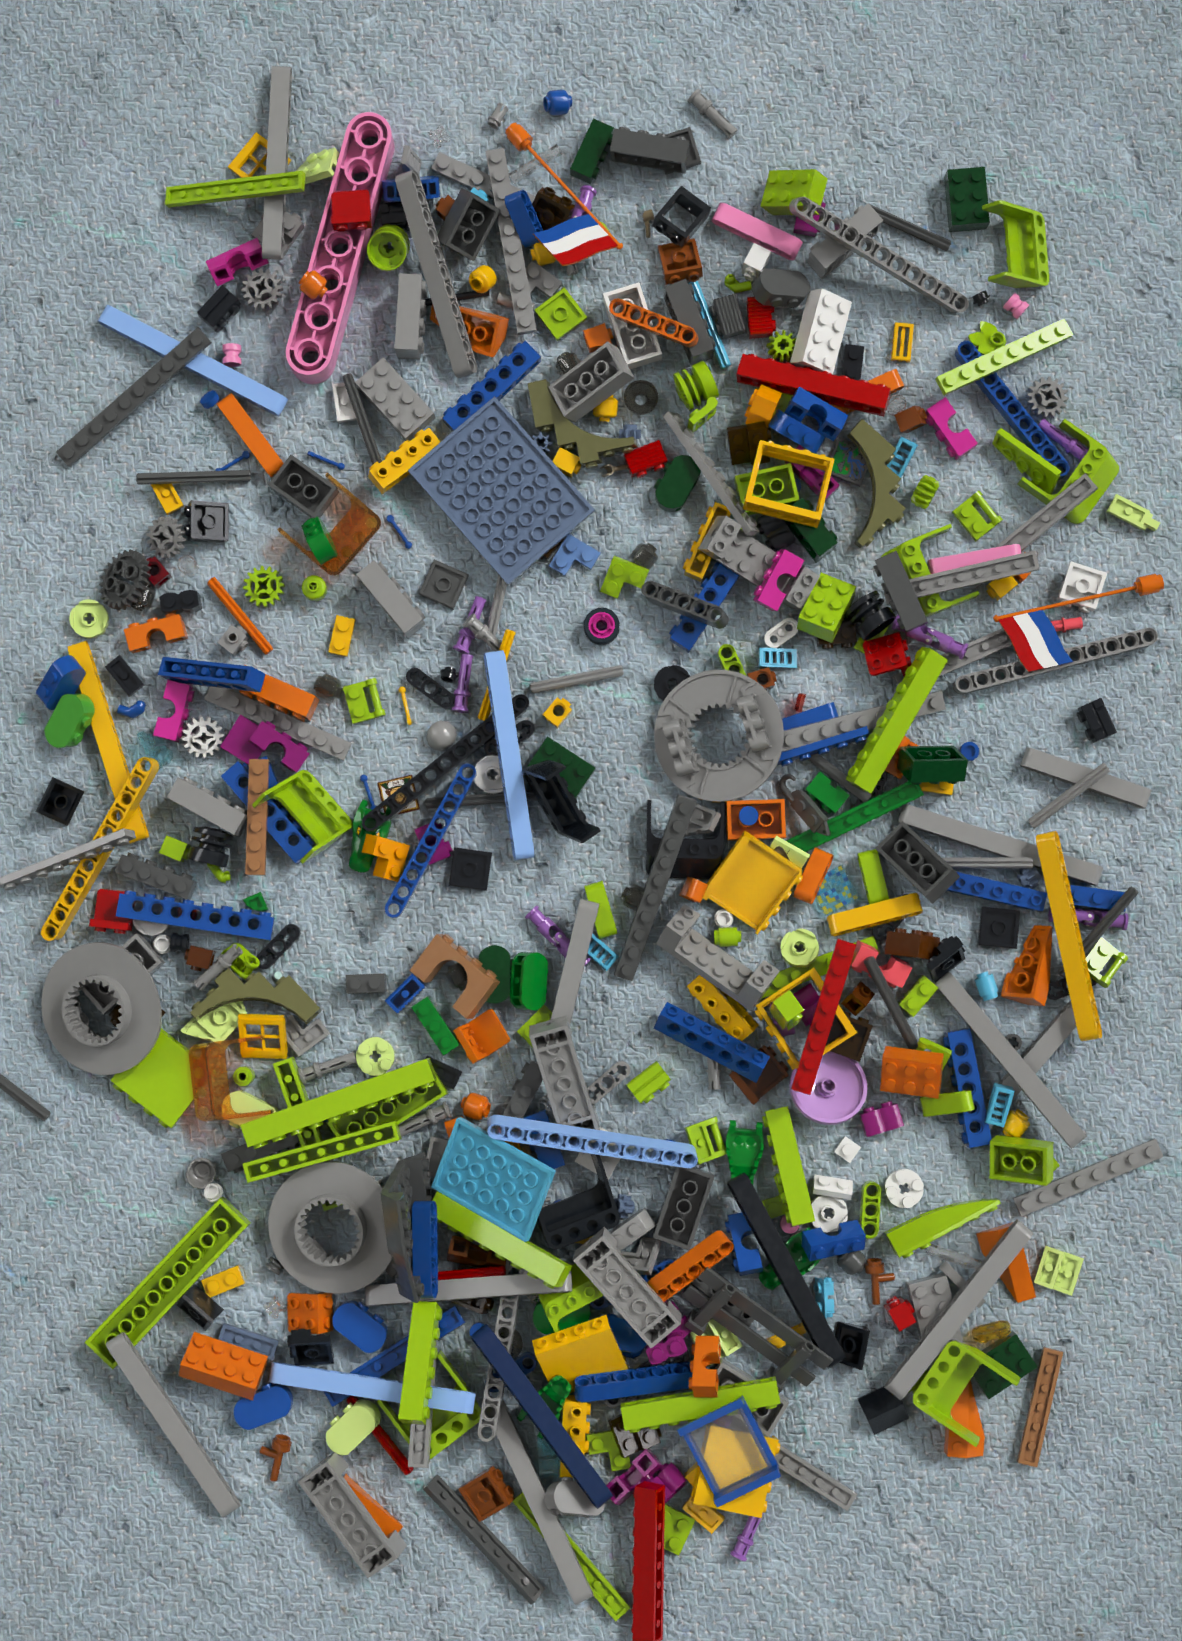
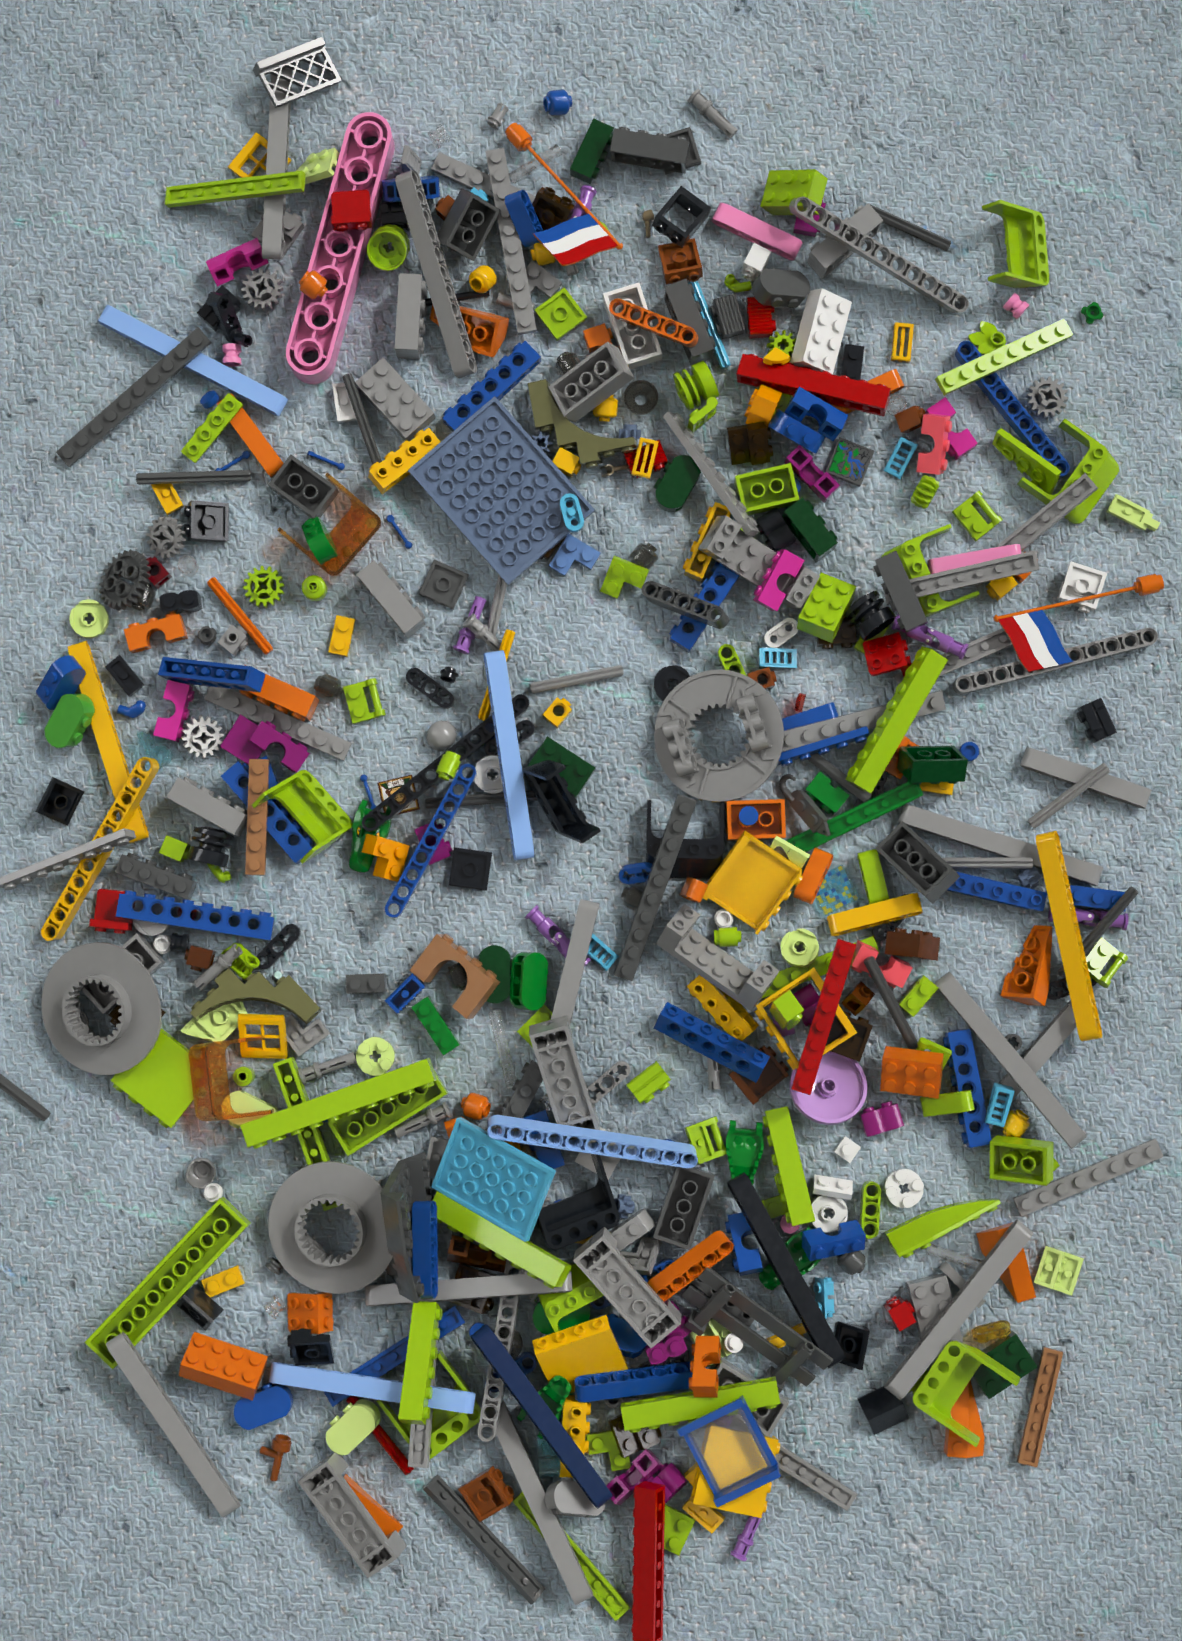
(202, 635): none -> dark grey plate
(211, 428): none -> lime bracket
(223, 308): none -> black beam
(237, 1156): dark grey brick -> none
(249, 1340): sand blue plate -> none
(256, 902): green tile -> none
(287, 59): none -> fence
(321, 1151): lime brick -> none
(360, 1326): blue brick -> none
(402, 690): yellow hinge -> none
(448, 765): none -> lime brick
(448, 1075): black plate -> none
(462, 693): medium lavender pin -> none
(472, 1273): red axle -> none
(482, 1036): orange bracket -> none
(571, 513): none -> medium azure plate
(601, 615): wheel -> none
(604, 921): lime beam -> none
(636, 871): none -> blue beam
(641, 474): none -> yellow tile
(702, 821): light grey wing -> none
(733, 1343): none -> white plate
(776, 356): none -> yellow tile
(781, 510): yellow window -> none
(875, 1267): dark orange piece -> none
(884, 506): olive arch -> none
(937, 427): none -> coral arch
(950, 955): black plate -> none
(964, 199): dark green brick -> none
(981, 298): black plate -> none
(986, 986): medium azure brick -> none
(998, 927): black plate -> none
(1067, 624): coral axle -> none
(1071, 445): medium lavender pin -> none
(1094, 307): none -> green plate

